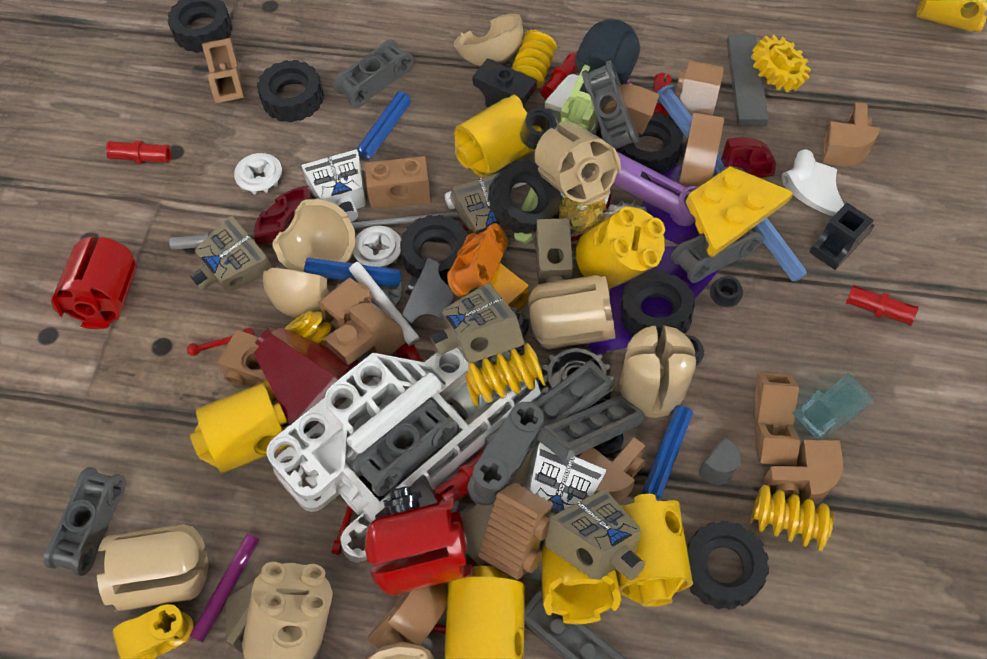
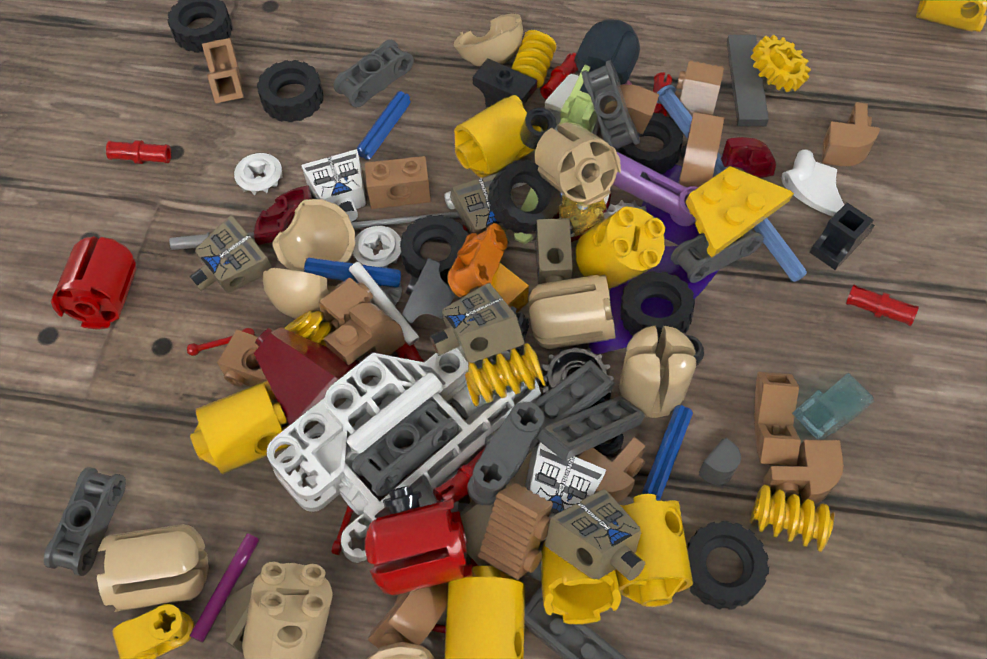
(727, 284): black plate -> none

